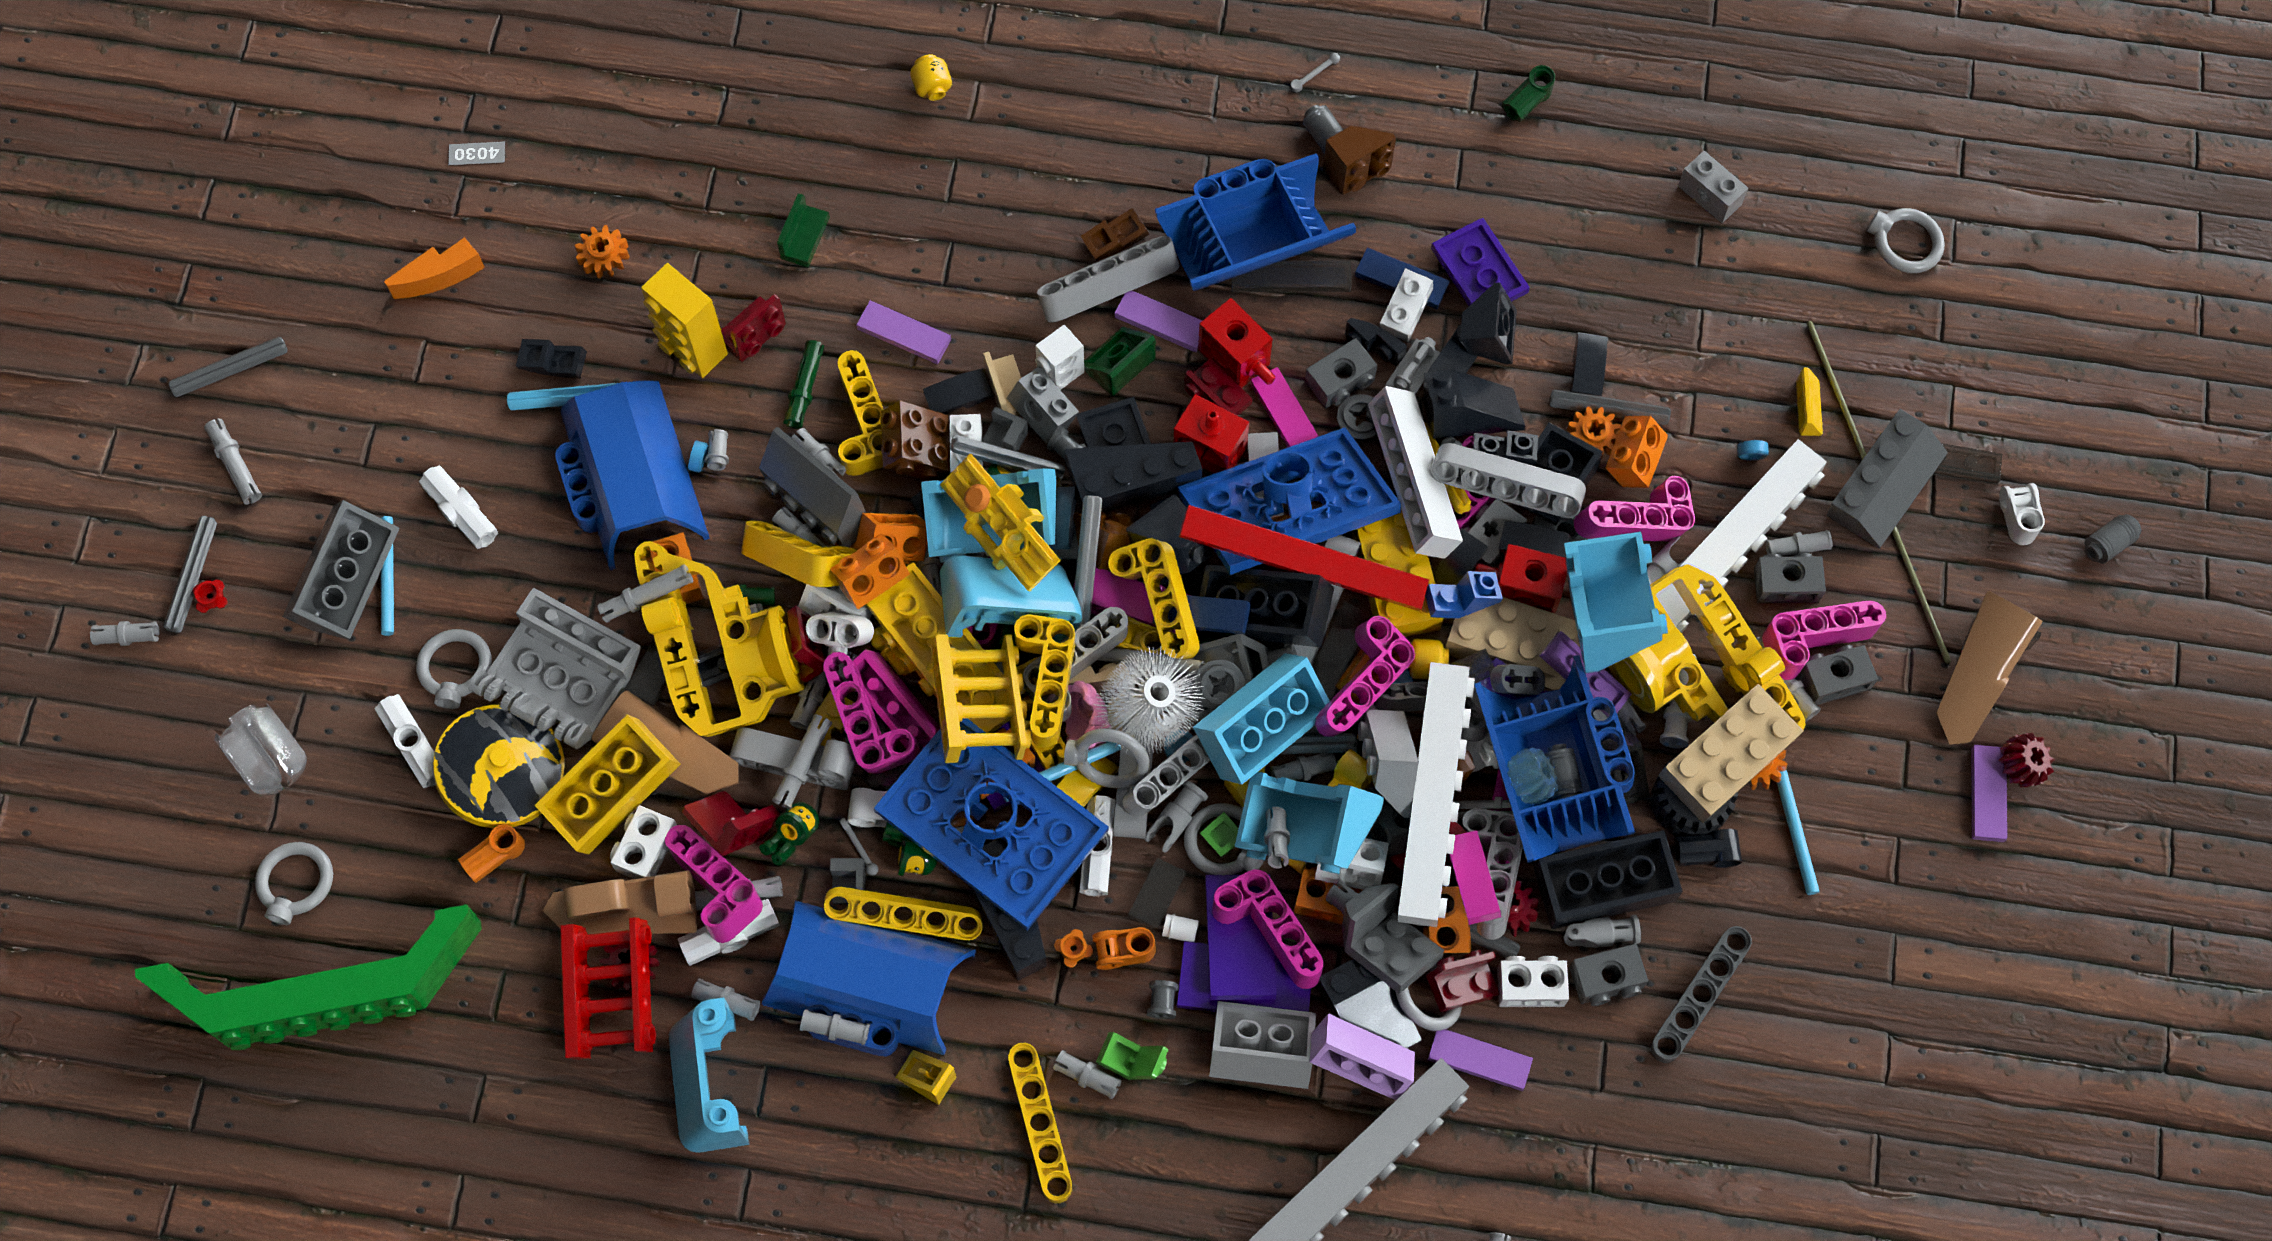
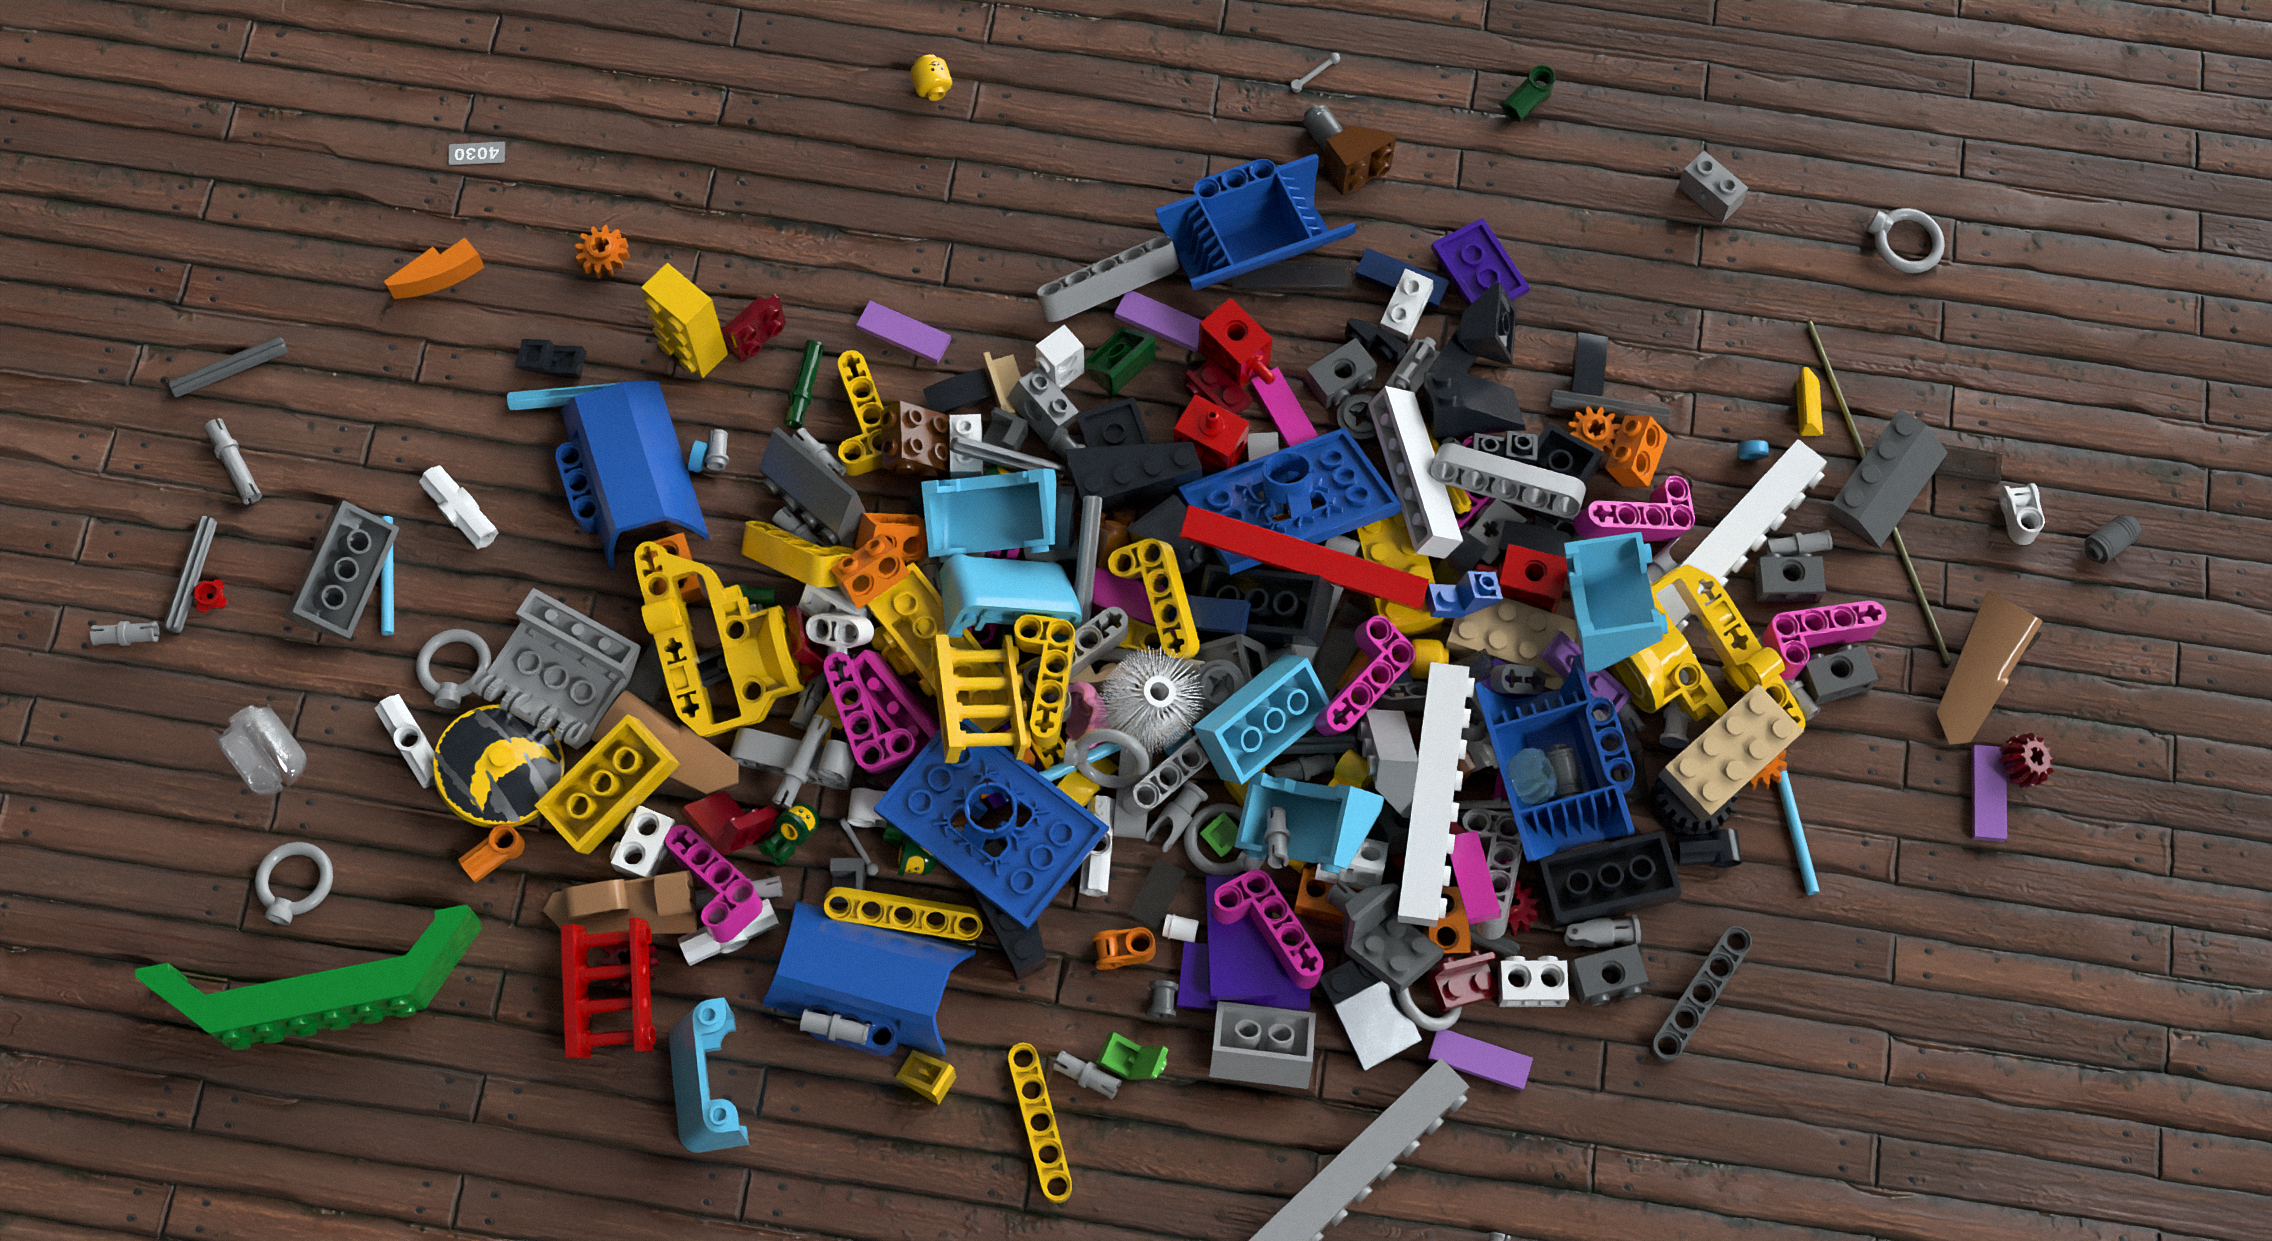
(645, 593): light grey pin -> none
(738, 1003): light grey pin -> none
(802, 232): dark green panel -> none
(1007, 515): yellow piece -> none
(1076, 939): orange plate -> none
(1115, 236): reddish brown slope -> none
(1362, 1057): lavender brick -> none

